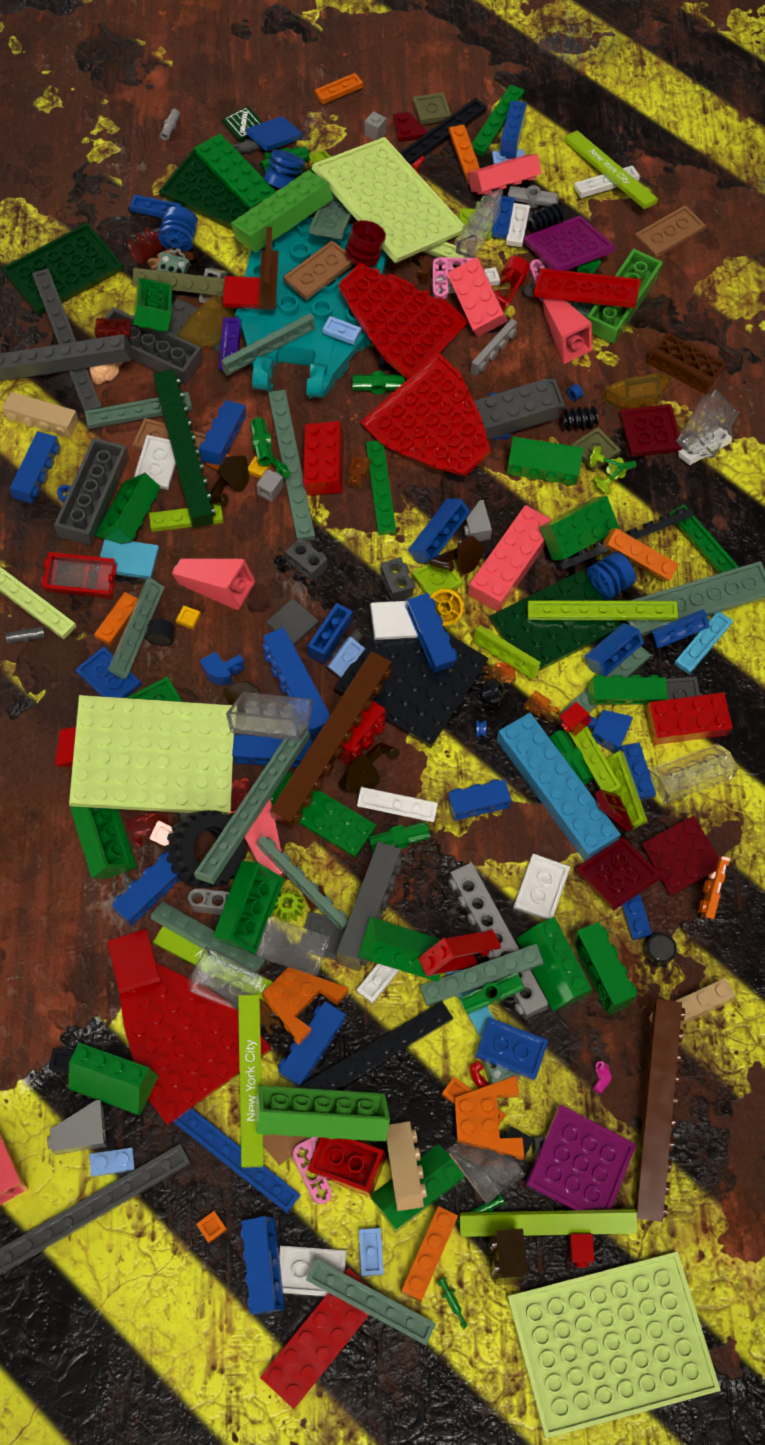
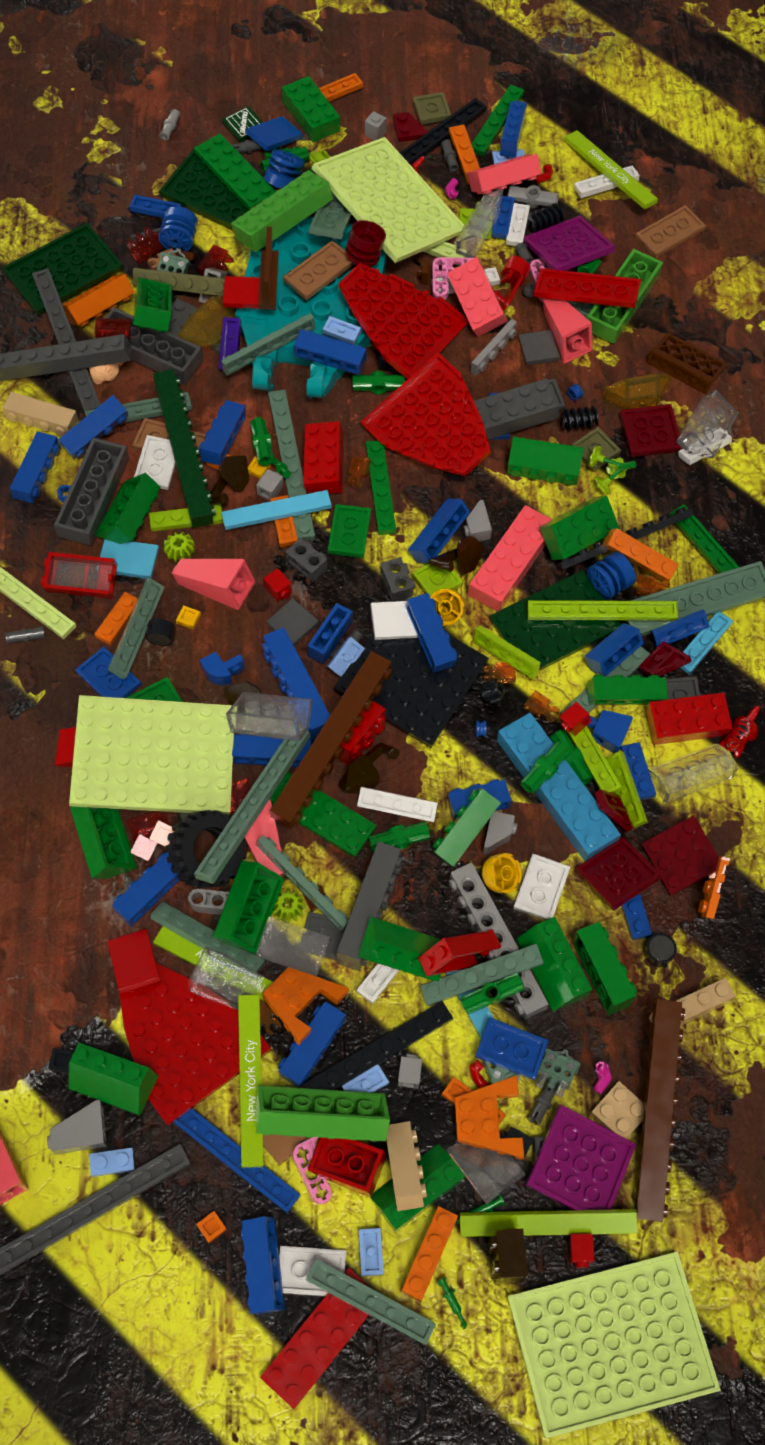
(95, 425): none -> blue brick
(98, 299): none -> orange slope
(143, 847): none -> brick
(179, 546): none -> lime gear
(215, 258): none -> clear red plate
(276, 509): none -> medium azure tile
(277, 585): none -> red brick
(285, 528): none -> orange plate
(311, 109): none -> green brick
(330, 352): none -> blue brick
(349, 531): none -> green plate
(369, 1081): none -> light blue plate
(410, 1071): none -> light grey brick
(450, 155): none -> dark grey pin
(450, 189): none -> dark pink arm
(466, 826): none -> green brick
(499, 831): none -> light grey slope
(501, 873): none -> yellow cylinder
(521, 249): none -> dark grey pin
(538, 347): none -> dark grey tile
(543, 1104): none -> dark grey pin
(545, 767): none -> green piece
(546, 175): none -> red arm
(557, 1070): none -> sand green piece
(620, 1111): none -> tan plate
(649, 585): none -> clear orange plate
(664, 660): none -> dark red wing
(743, 730): none -> red animal

